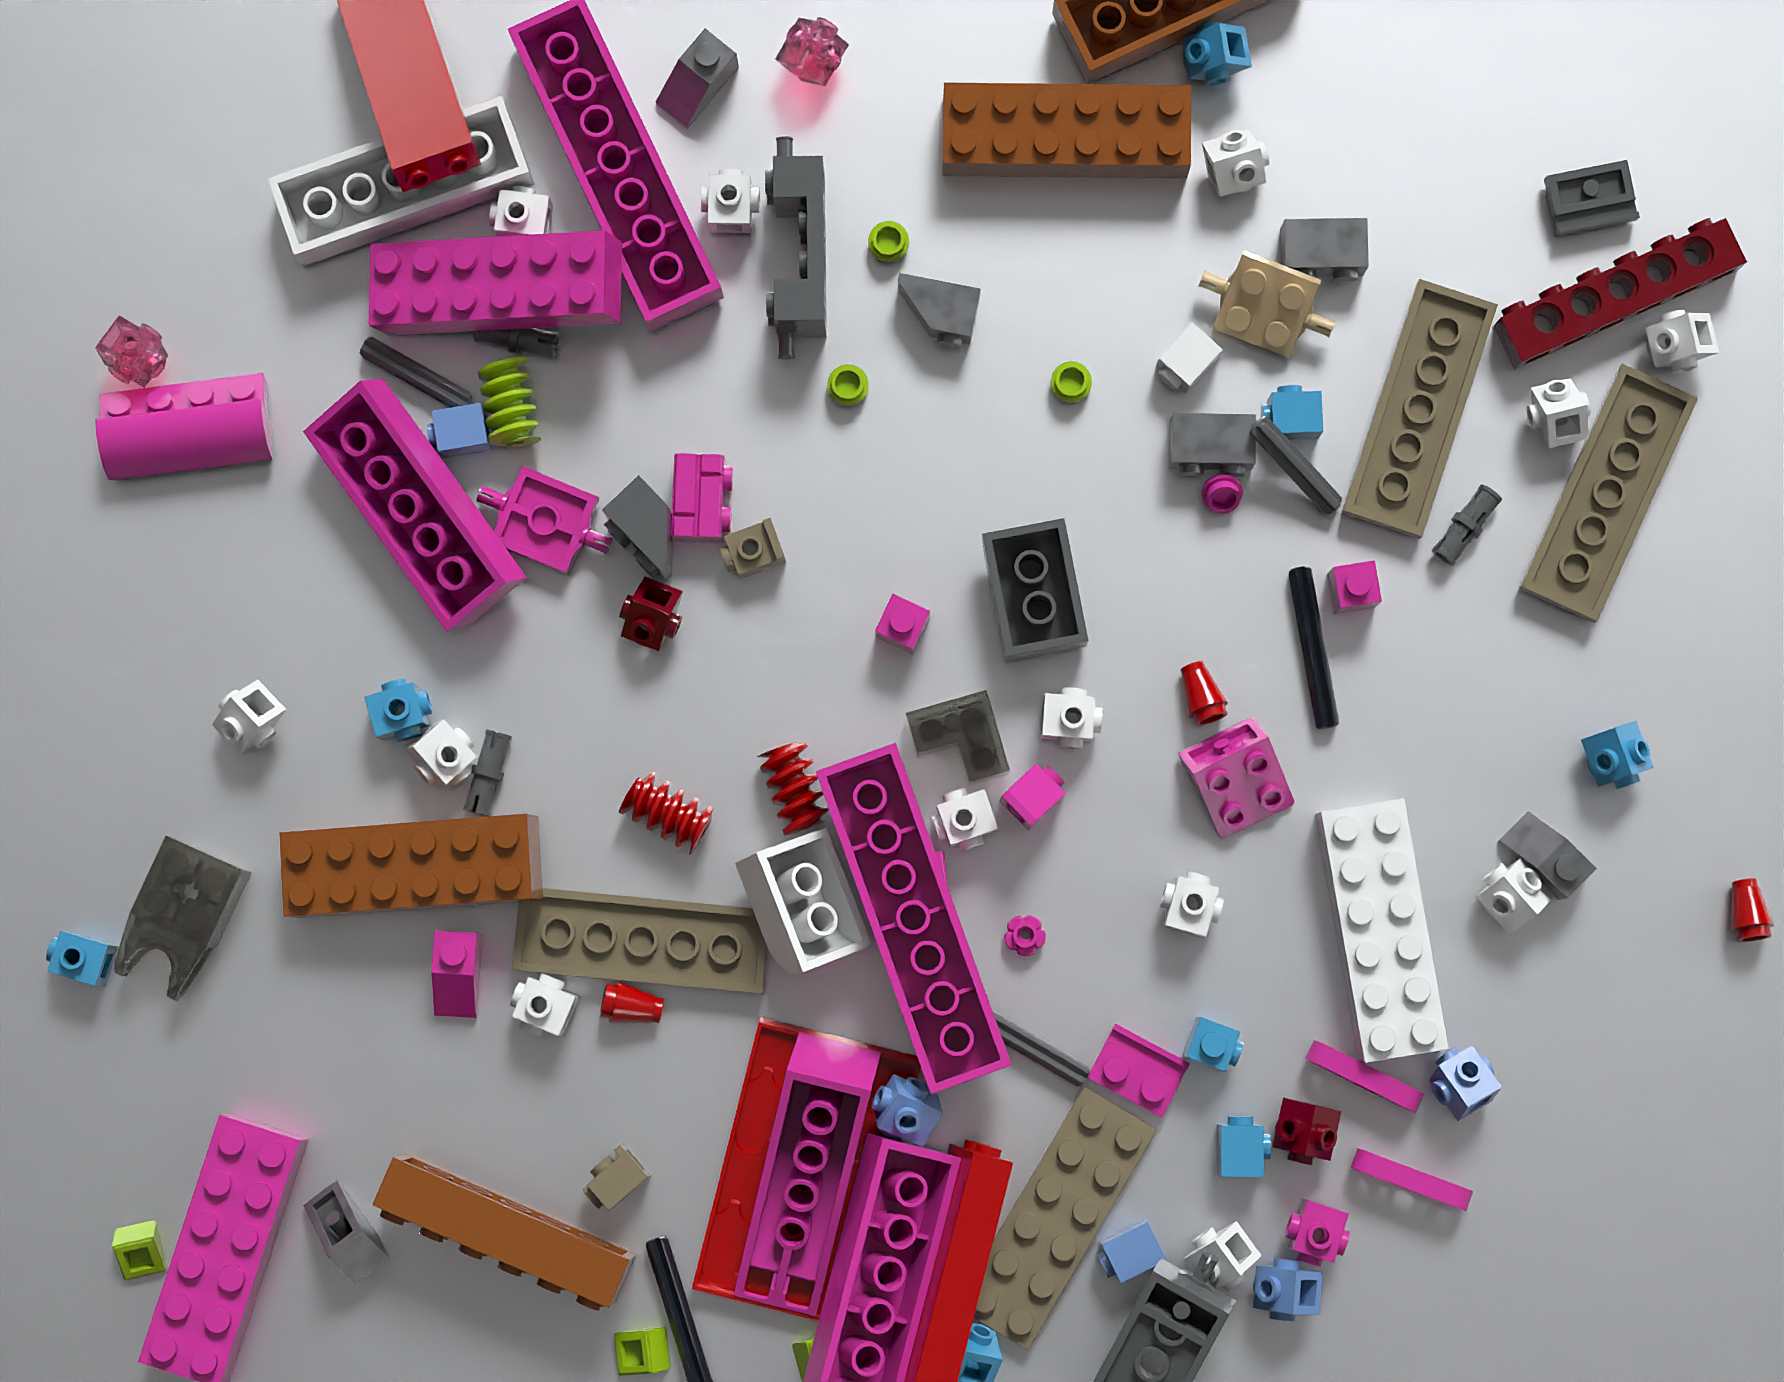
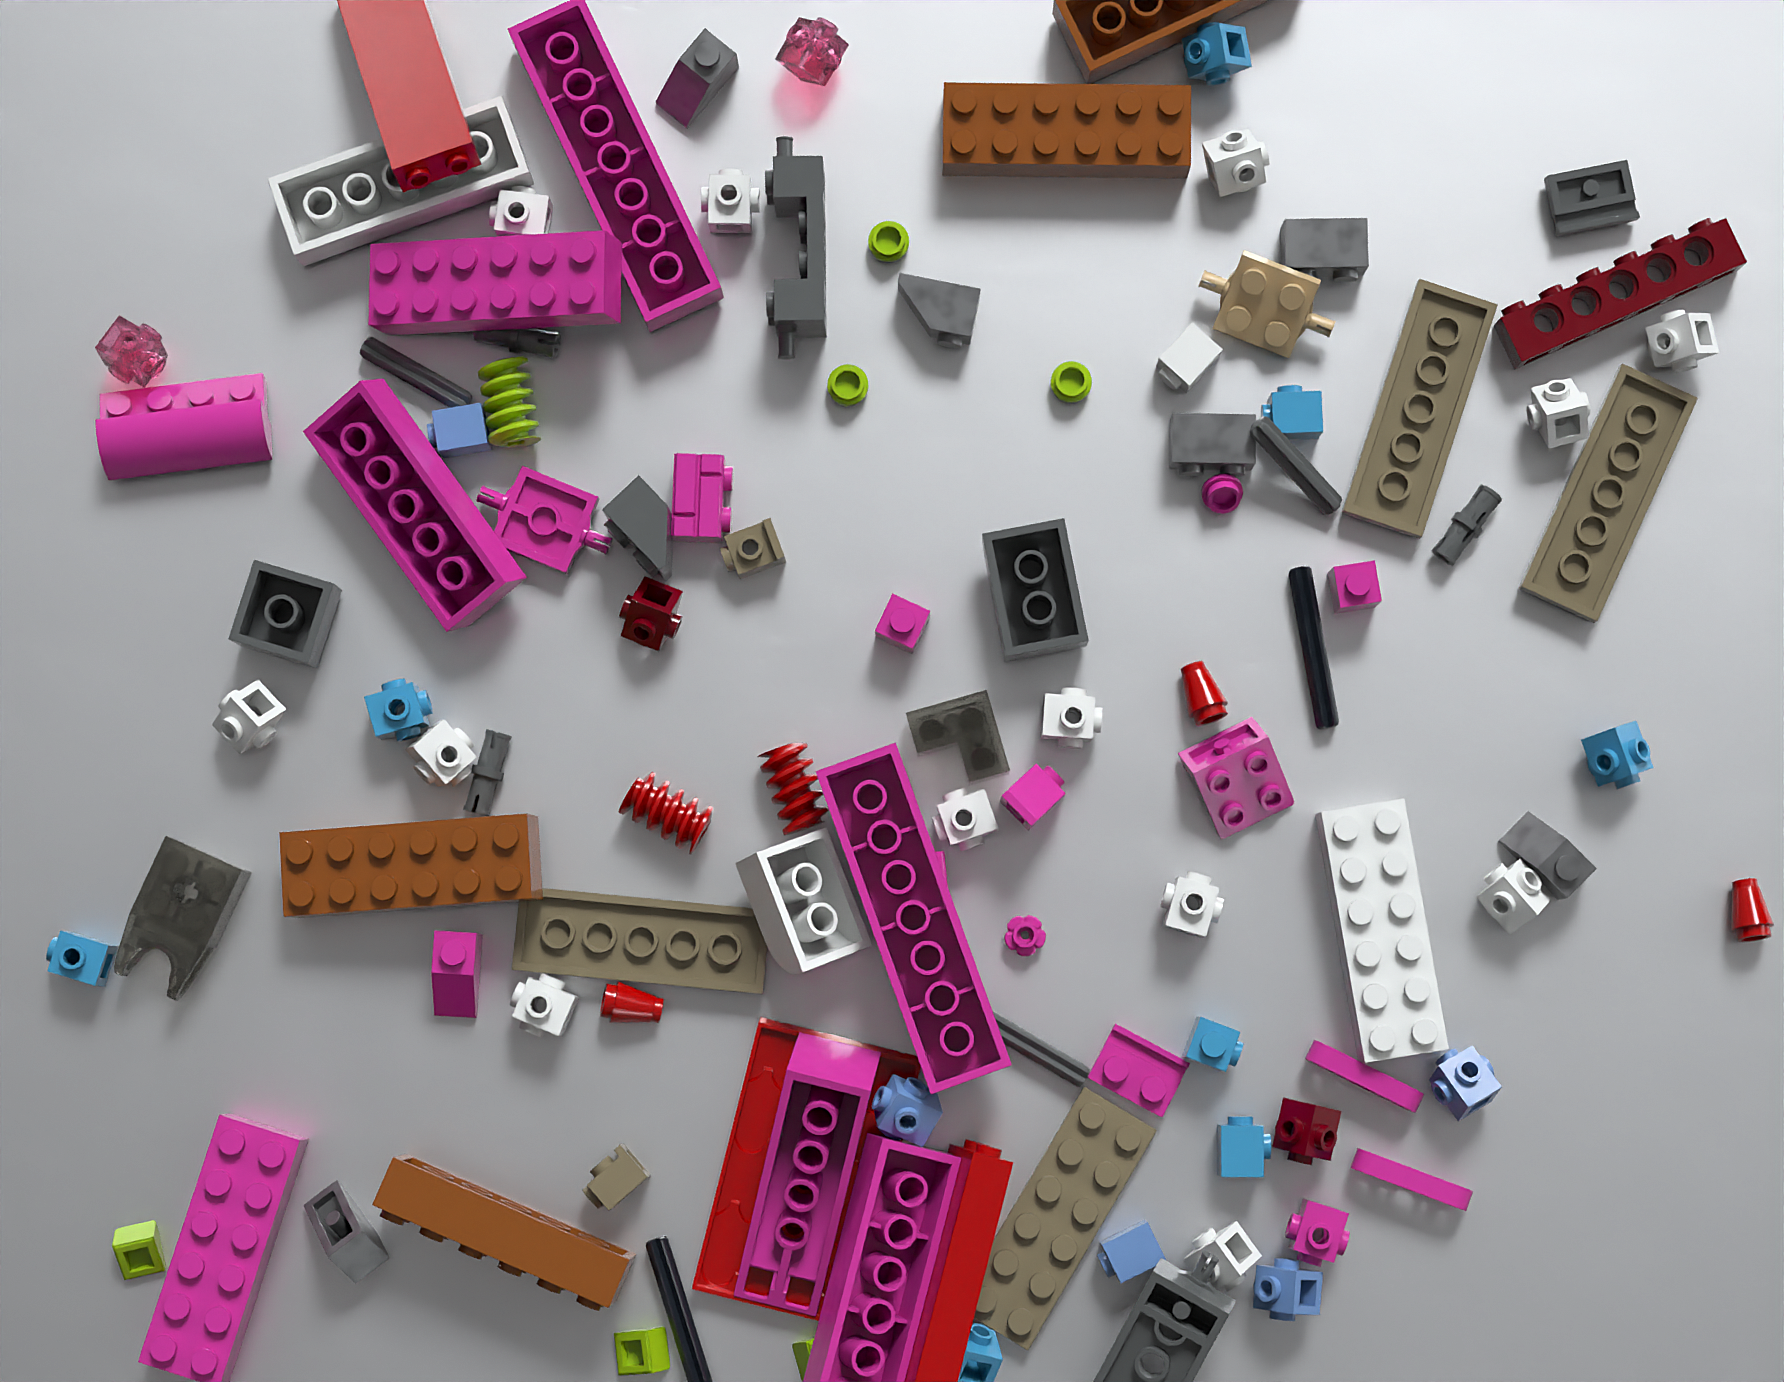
(285, 613): none -> dark grey brick

